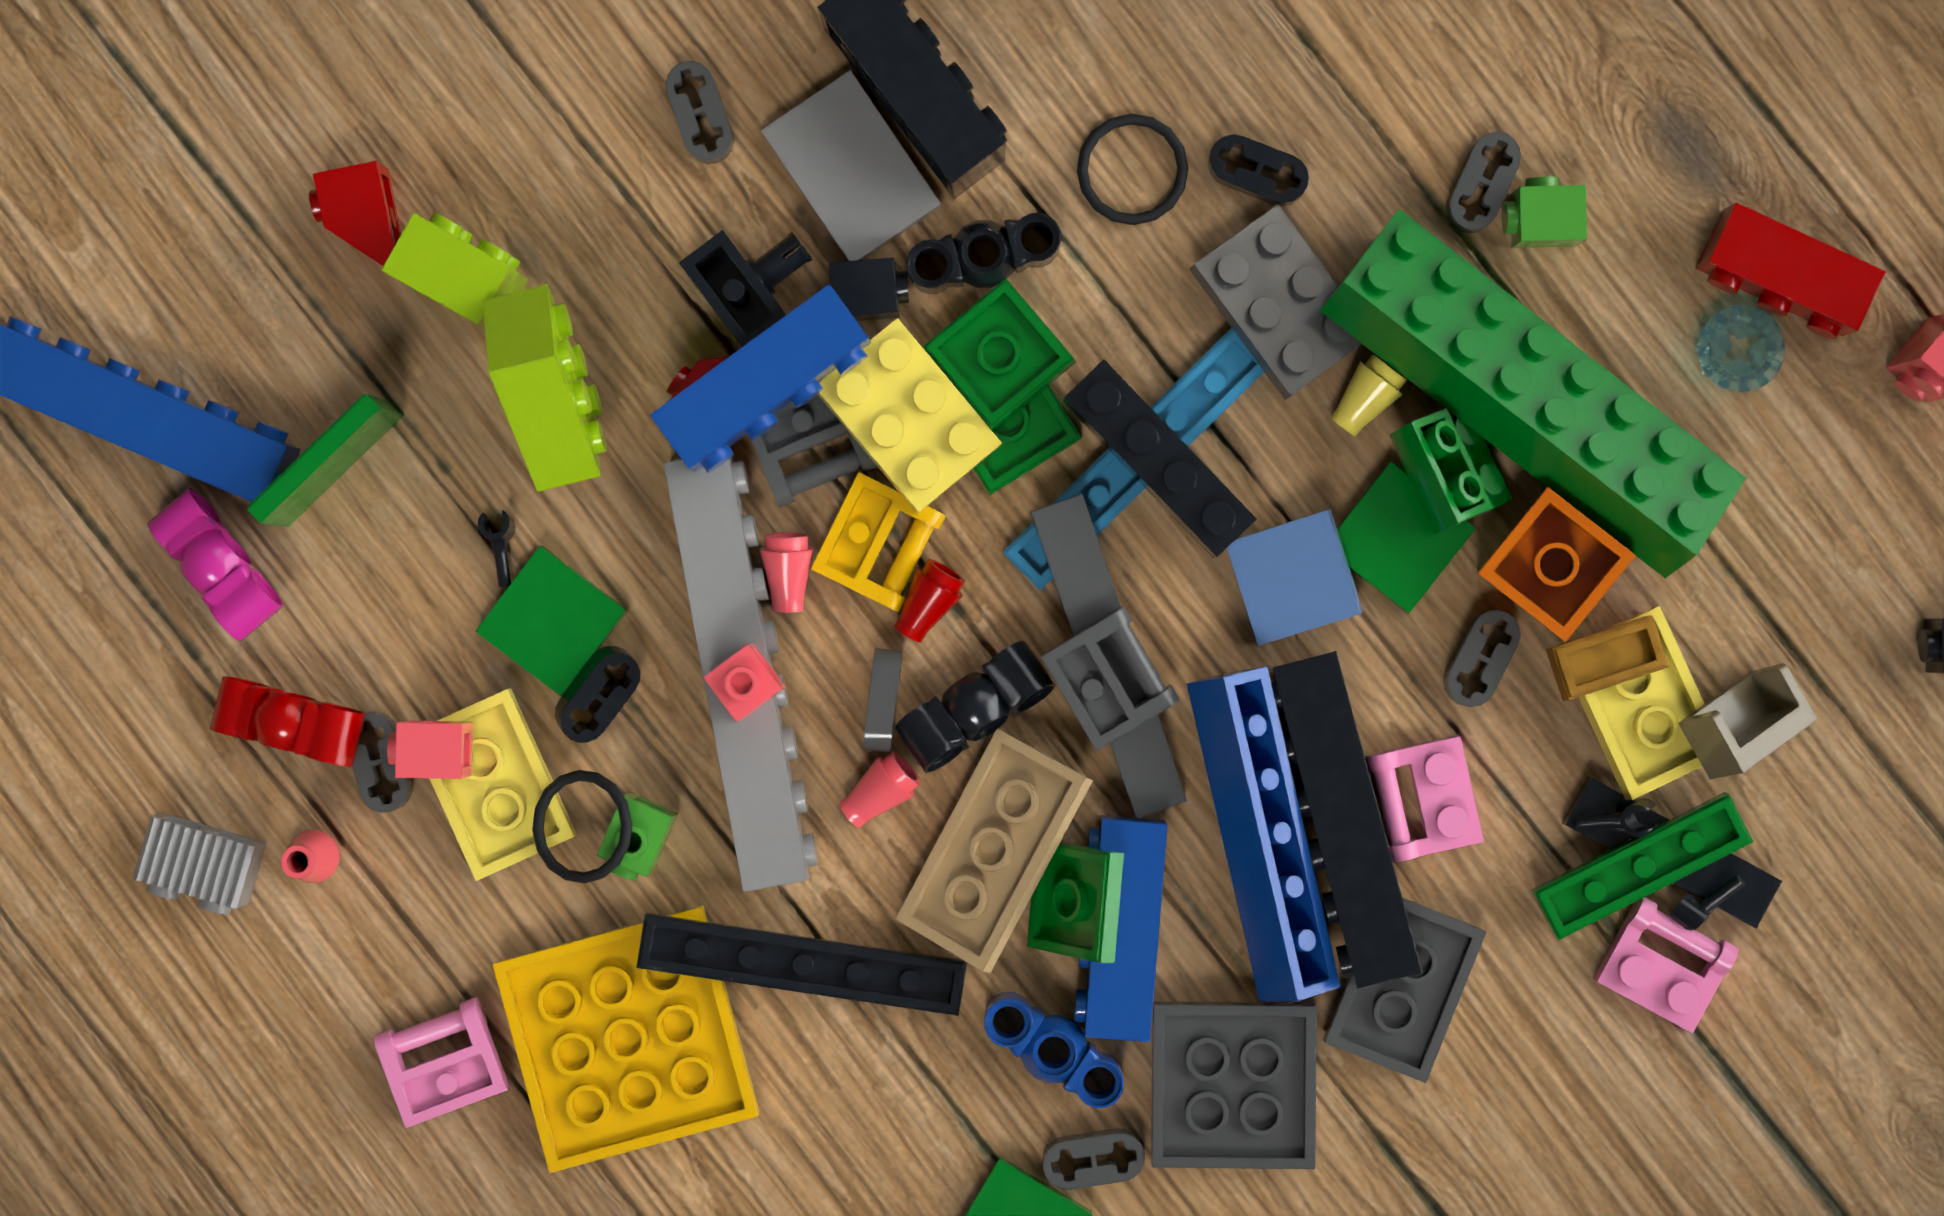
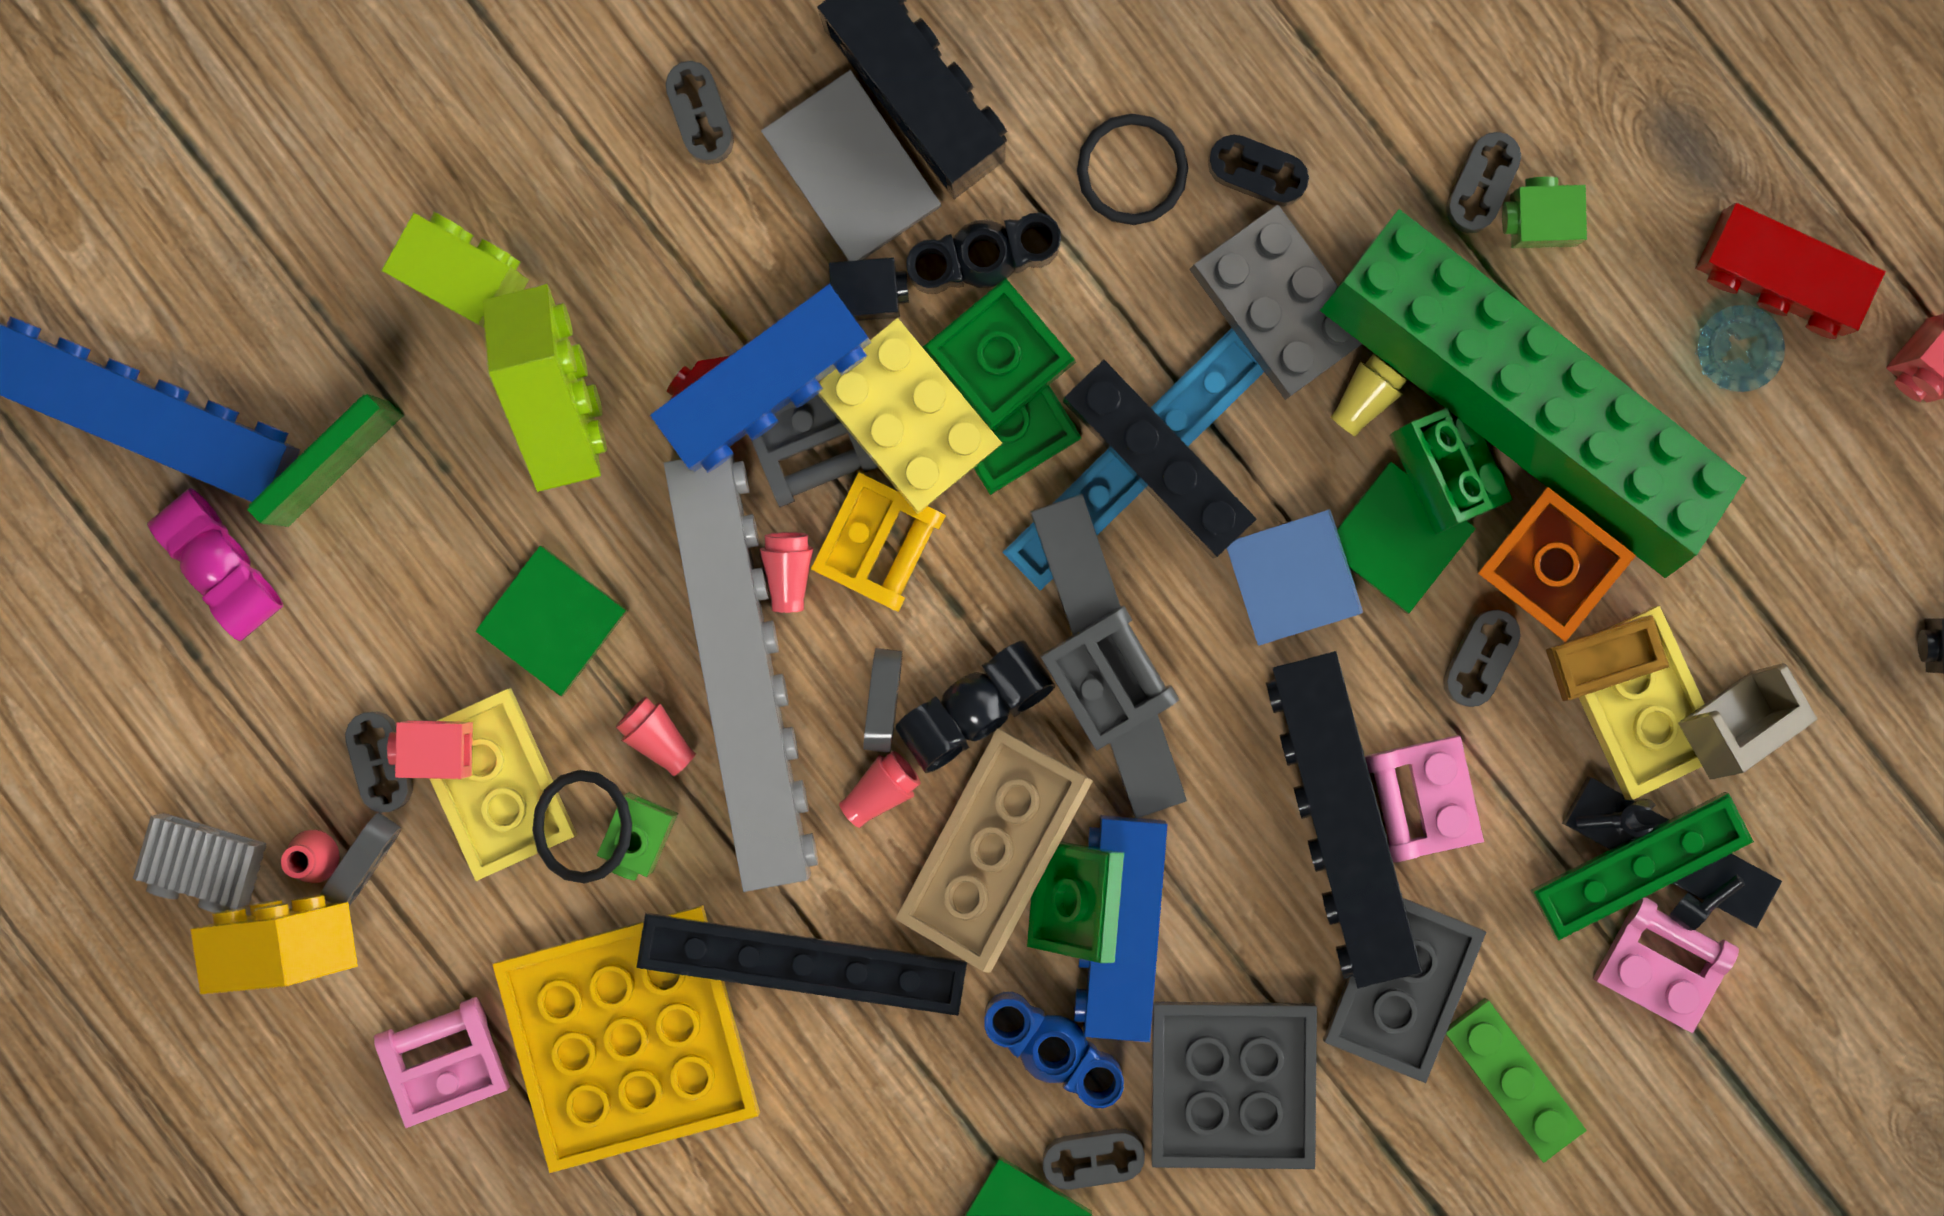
(273, 945): none -> yellow brick
(287, 721): red piece -> none
(358, 207): red slope -> none
(361, 860): none -> dark grey beam
(499, 545): black hand -> none
(588, 686): black beam -> none
(655, 736): none -> coral cone
(742, 288): black brick -> none
(744, 682): coral brick -> none
(930, 597): red cone -> none
(1263, 835): blue brick -> none
(1514, 1080): none -> bright green plate

